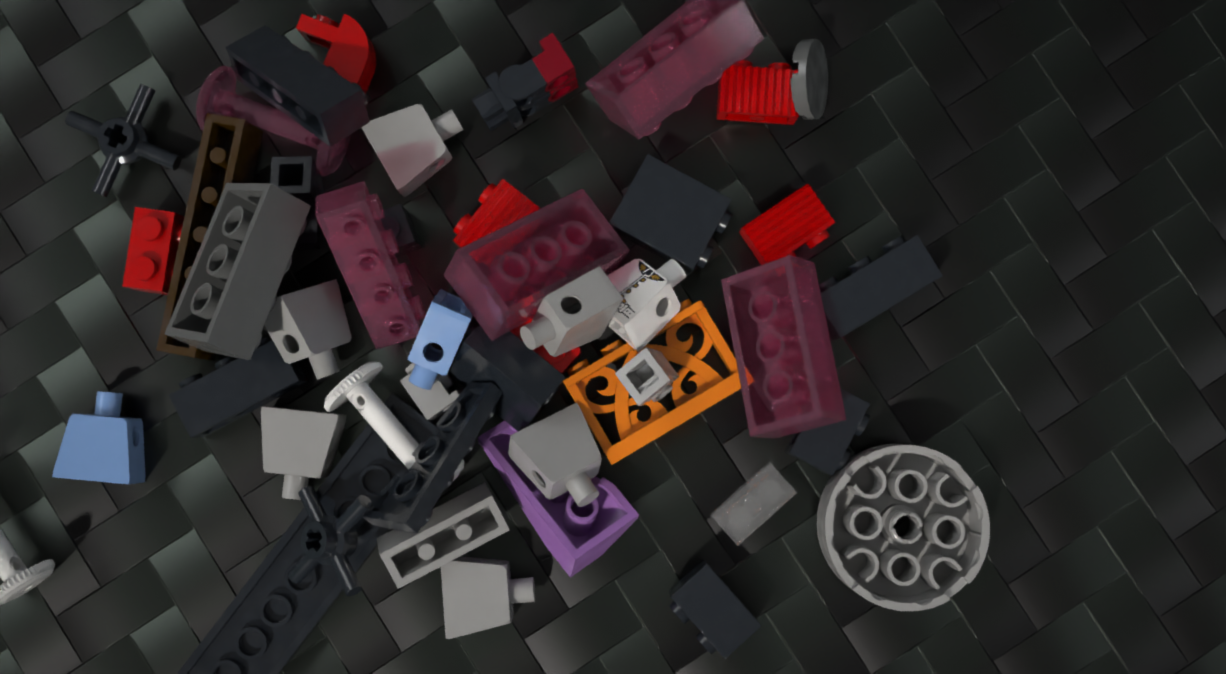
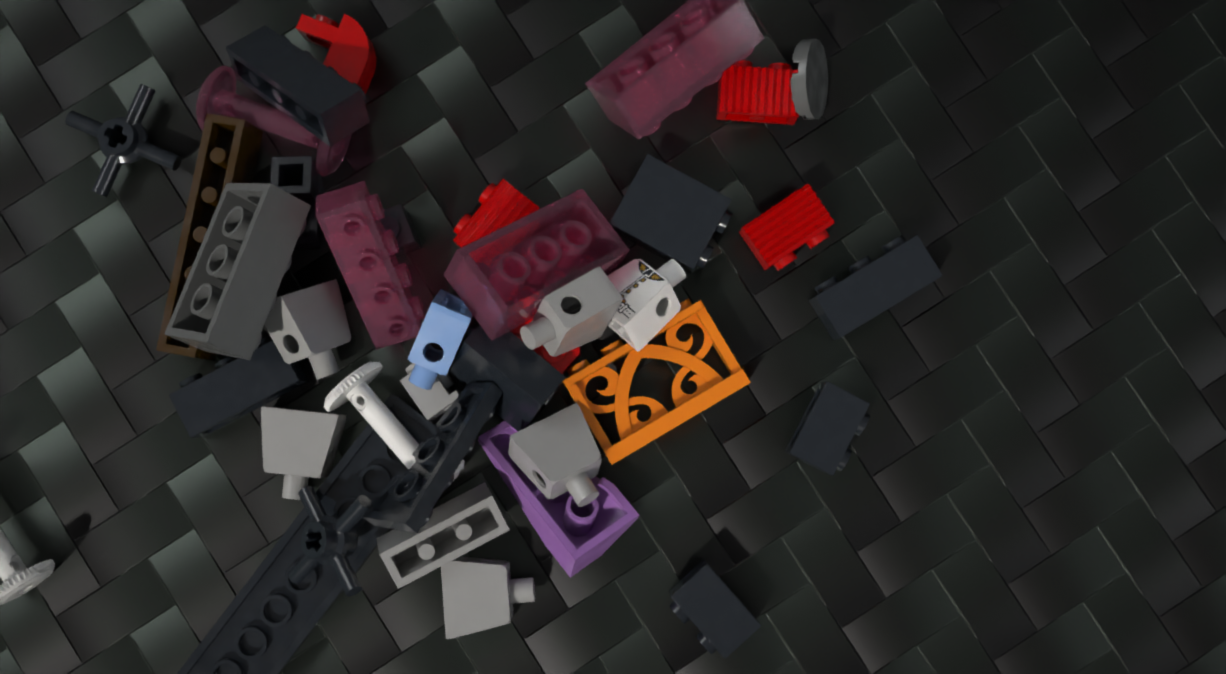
(102, 445): medium blue torso -> none
(152, 250): red brick -> none
(412, 144): light grey torso -> none
(527, 87): black hips -> none
(647, 376): light grey brick -> none
(753, 503): clear plate -> none
(782, 348): clear pink brick -> none
(944, 536): light grey brick -> none

